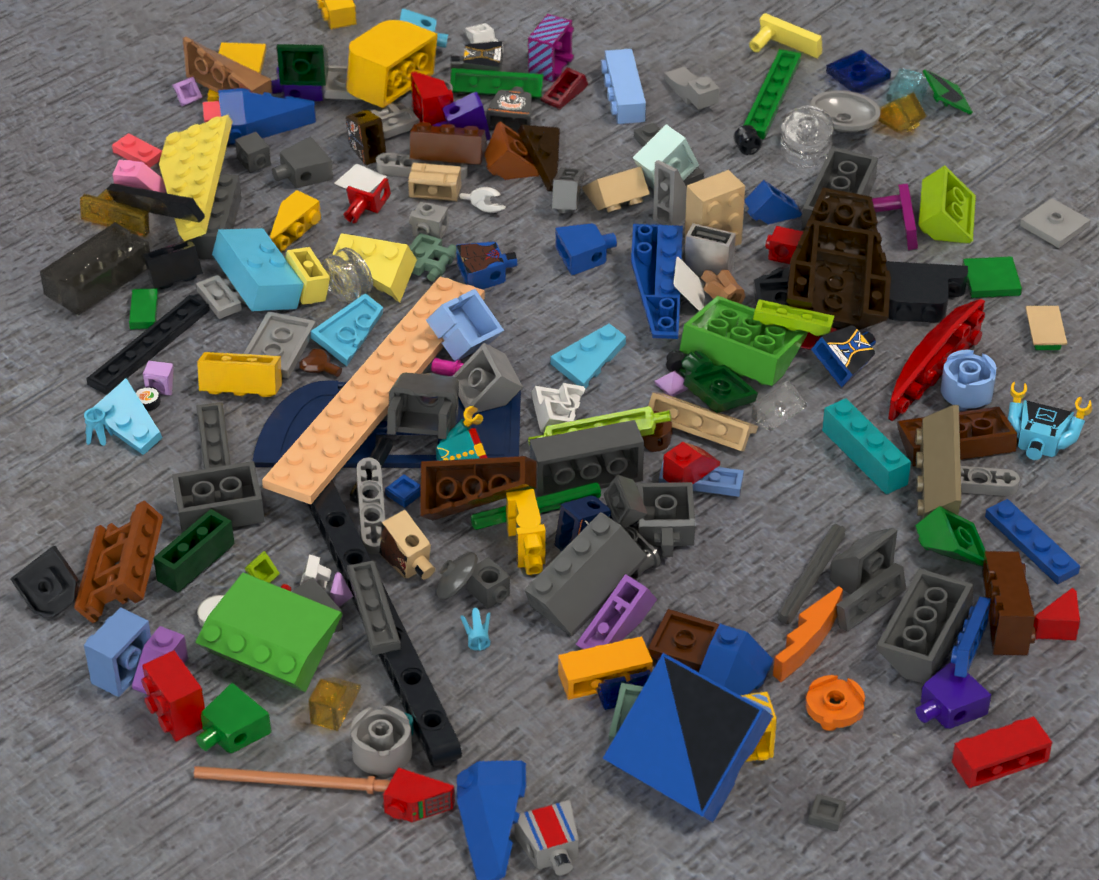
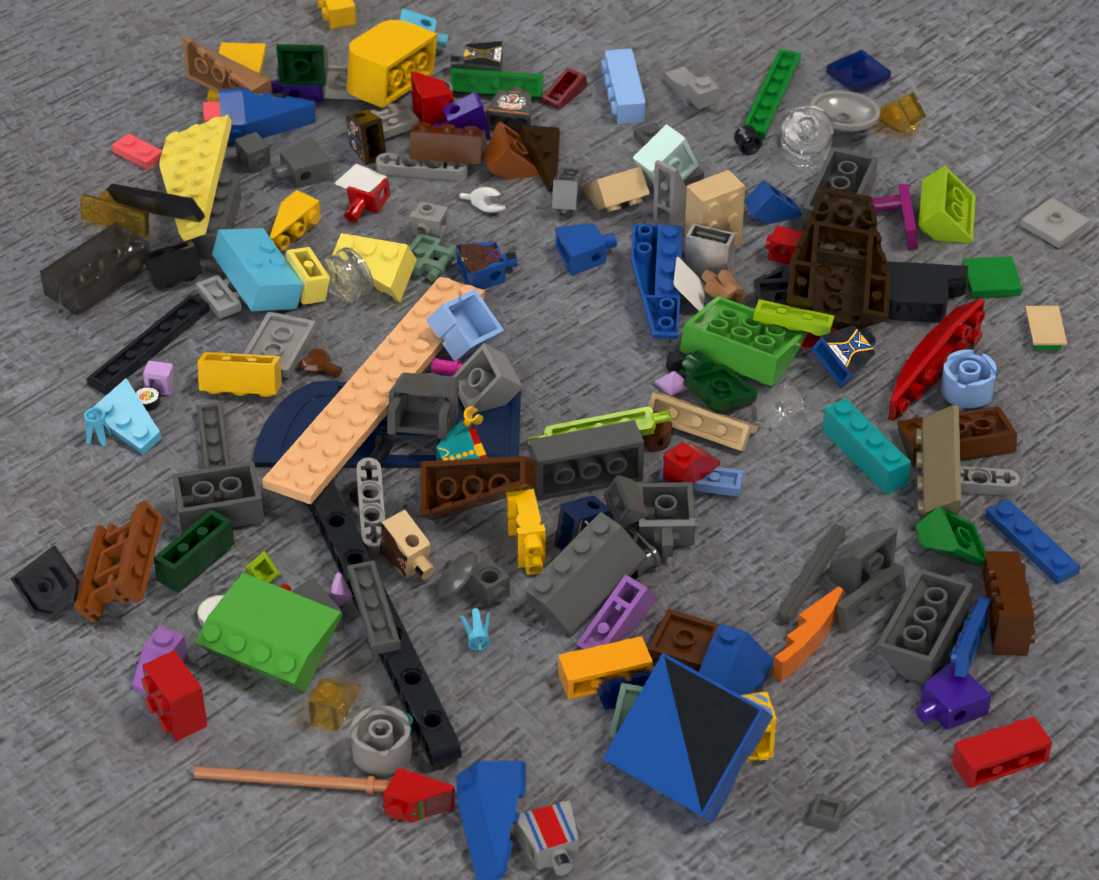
(116, 651): medium blue brick -> none
(138, 175): bright pink slope -> none
(143, 308): green tile -> none
(187, 91): lavender slope -> none
(233, 721): green torso -> none
(314, 570): white tile -> none
(348, 328): medium azure wing -> none
(403, 491): blue tile -> none
(434, 181): tan brick -> none
(481, 34): white slope -> none
(545, 503): green axle -> none
(550, 47): magenta container -> none
(556, 405): white slope -> none
(587, 356): medium azure wing -> none
(786, 34): light yellow piece -> none
(835, 715): orange plate -> none
(908, 82): clear light blue plate -> none
(947, 92): green piece -> none
(1043, 427): medium azure torso -> none
(1059, 619): red slope -> none

